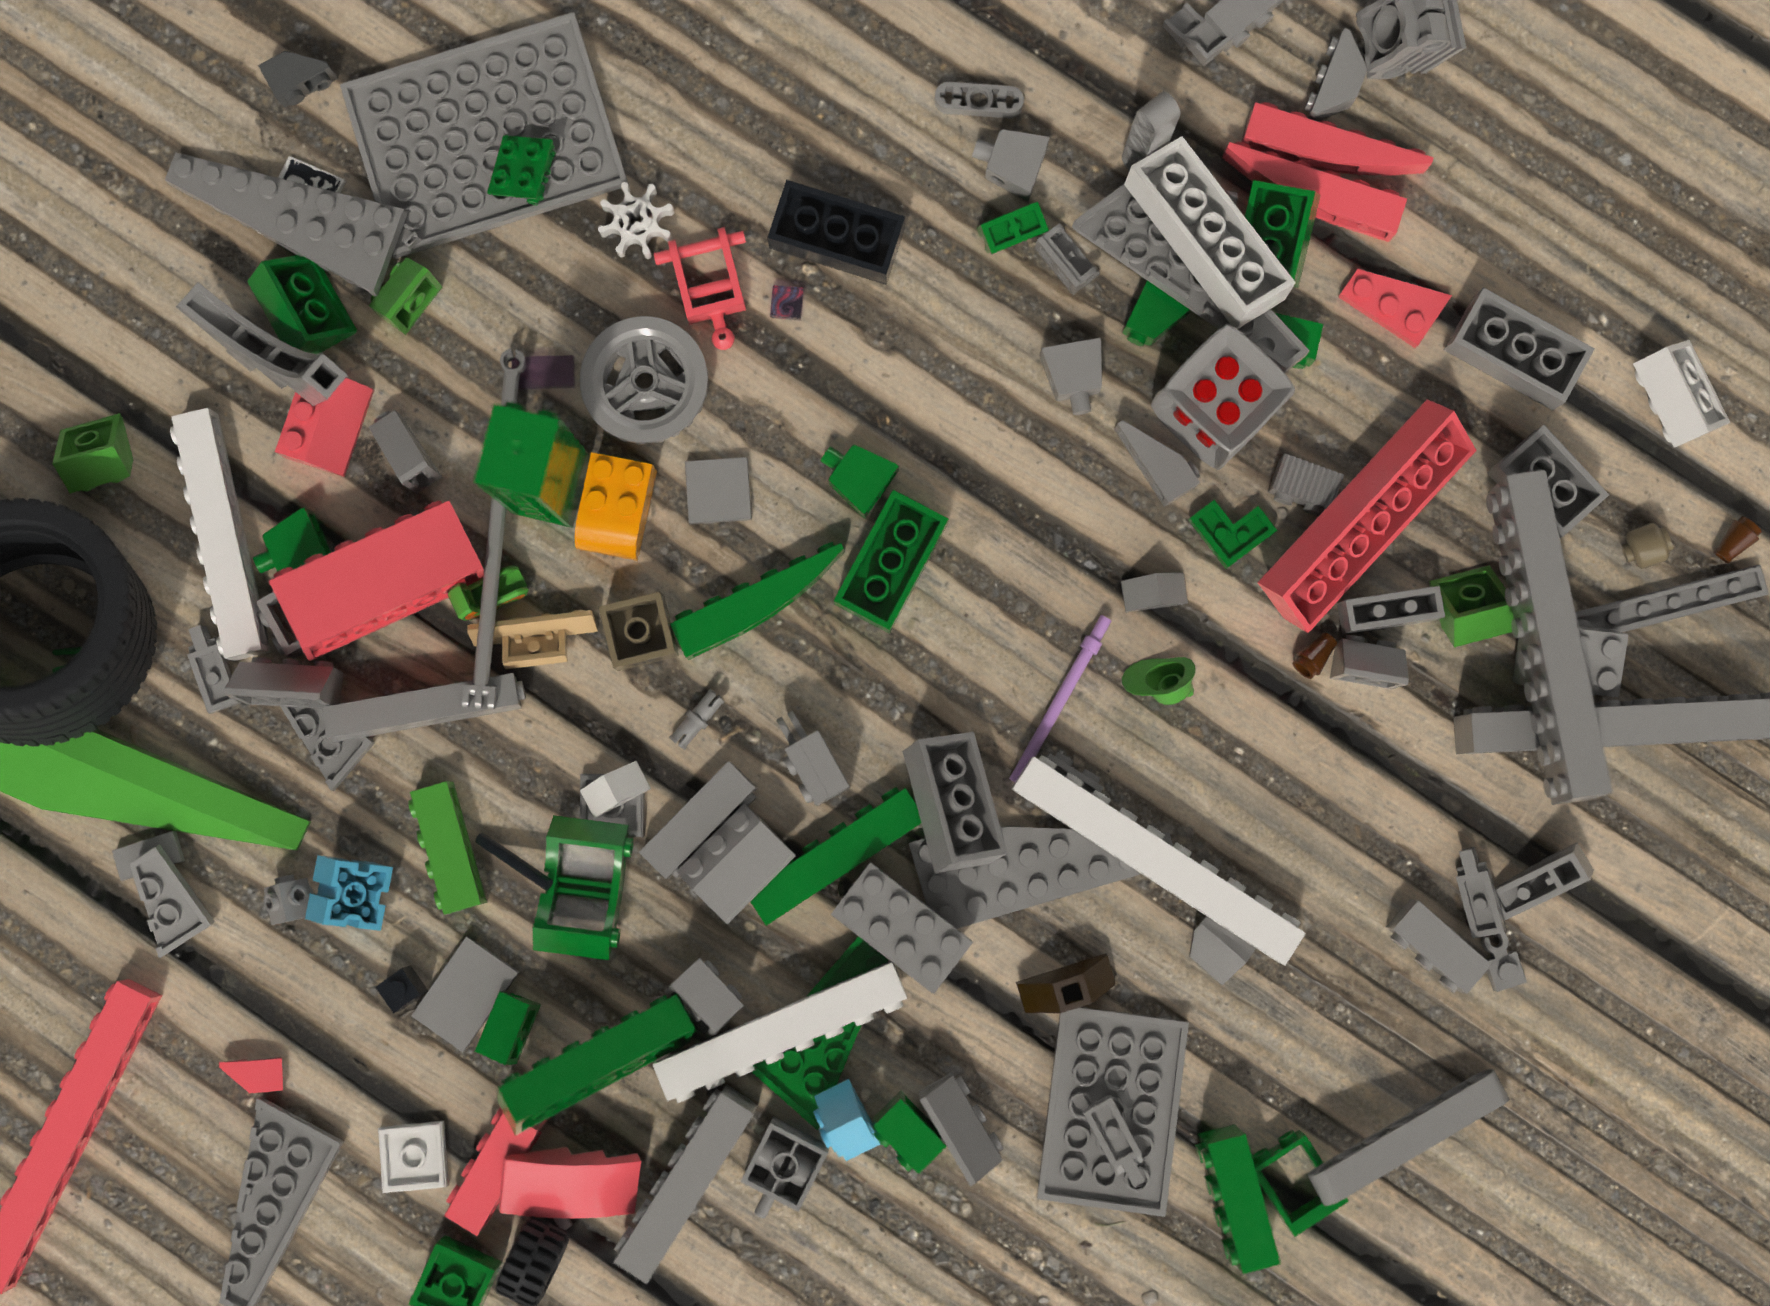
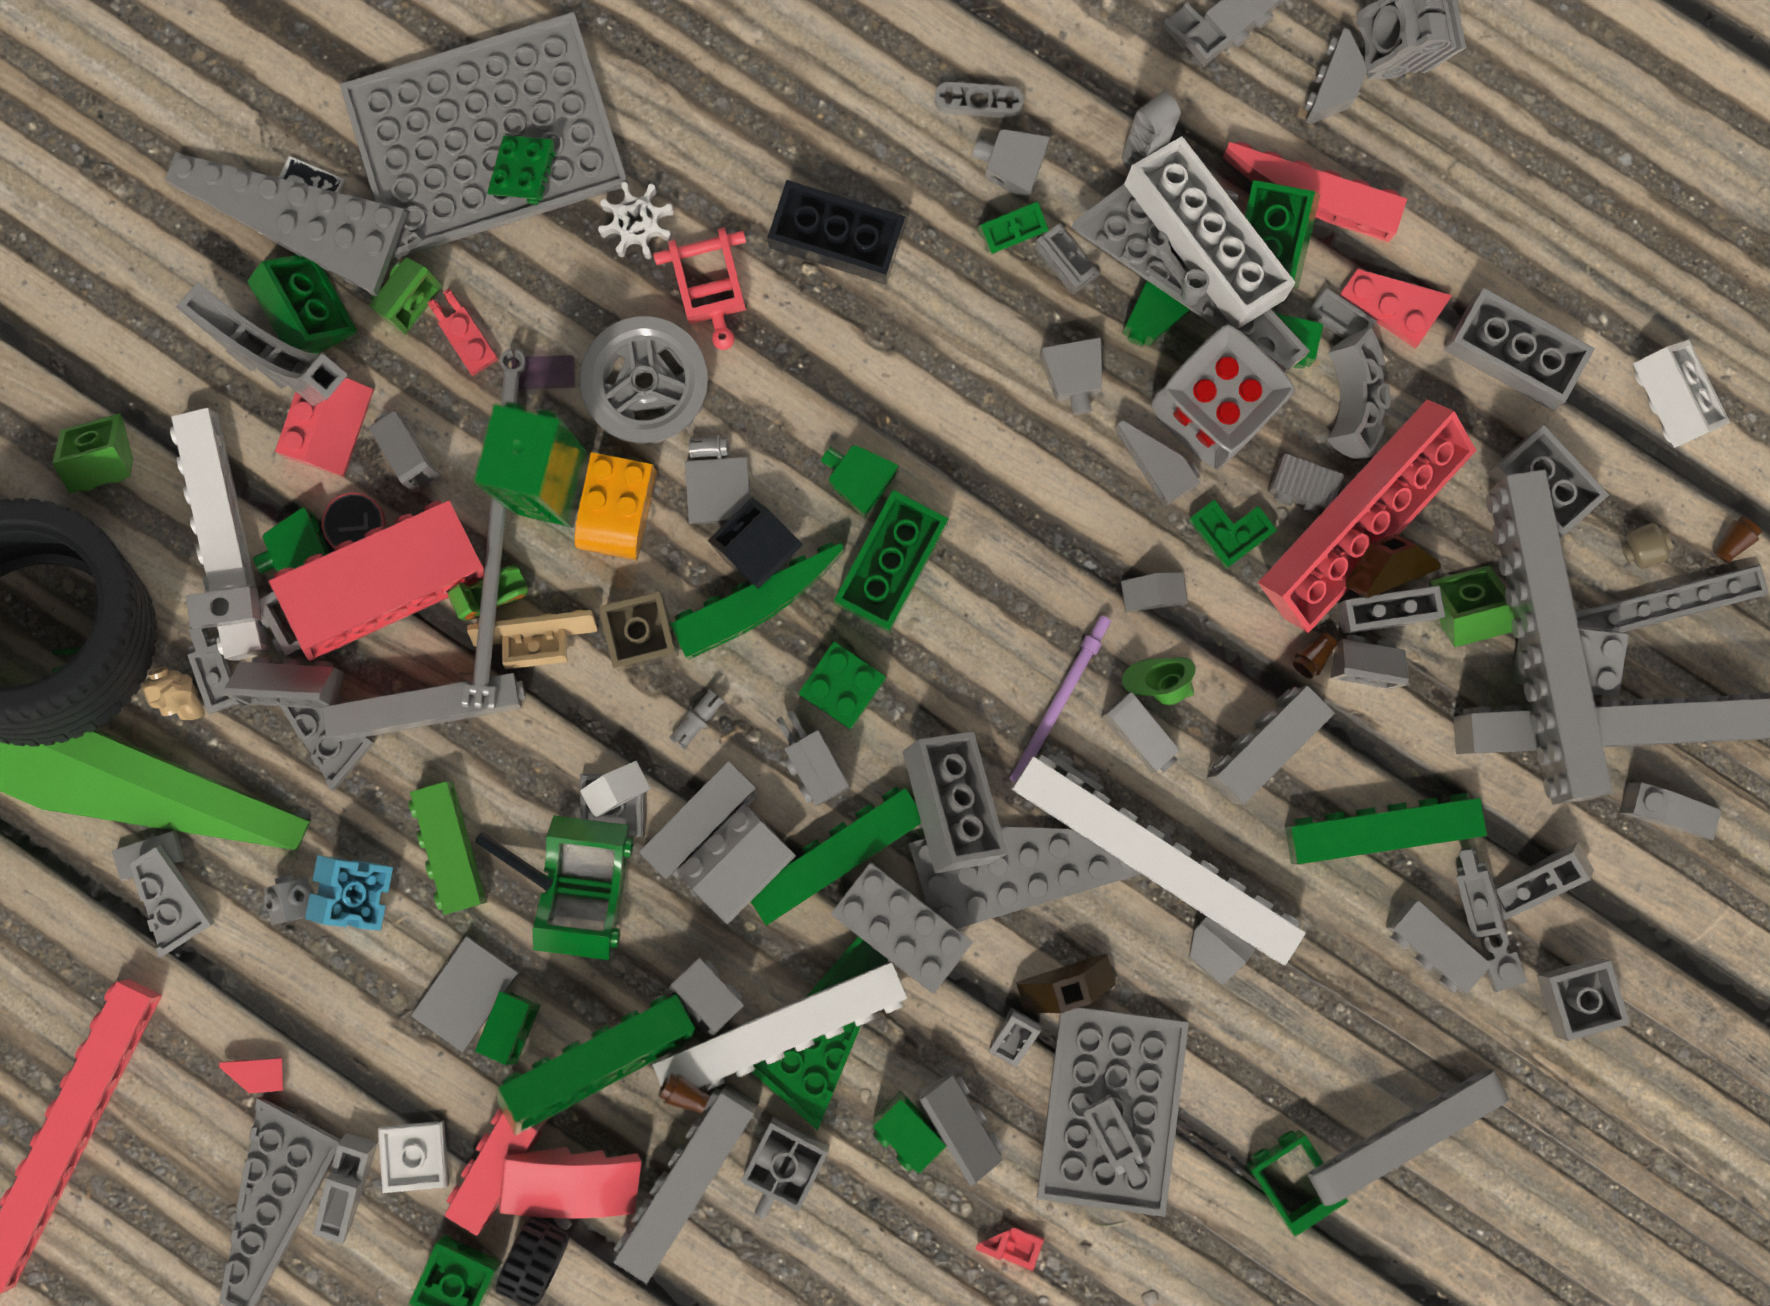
(173, 694): none -> tan head
(242, 602): none -> light grey piece
(296, 76): dark grey slope -> none
(344, 1187): none -> light grey slope
(350, 518): none -> black tile
(401, 989): black brick -> none
(464, 335): none -> coral hinge
(682, 1093): none -> reddish brown cone
(709, 447): none -> light grey pin
(755, 542): none -> black slope
(787, 302): clear purple tile -> none
(842, 686): none -> green brick
(844, 1121): medium azure brick -> none
(1014, 1246): none -> coral slope
(1015, 1037): none -> light grey slope
(1141, 733): none -> light grey slope
(1193, 282): none -> light grey brick
(1238, 1199): green brick -> none
(1270, 745): none -> light grey brick
(1327, 146): coral slope -> none
(1339, 314): none -> light grey tile
(1361, 395): none -> light grey brick
(1385, 830): none -> green brick
(1390, 565): none -> dark brown slope
(1583, 999): none -> light grey brick
(1670, 810): none -> light grey slope

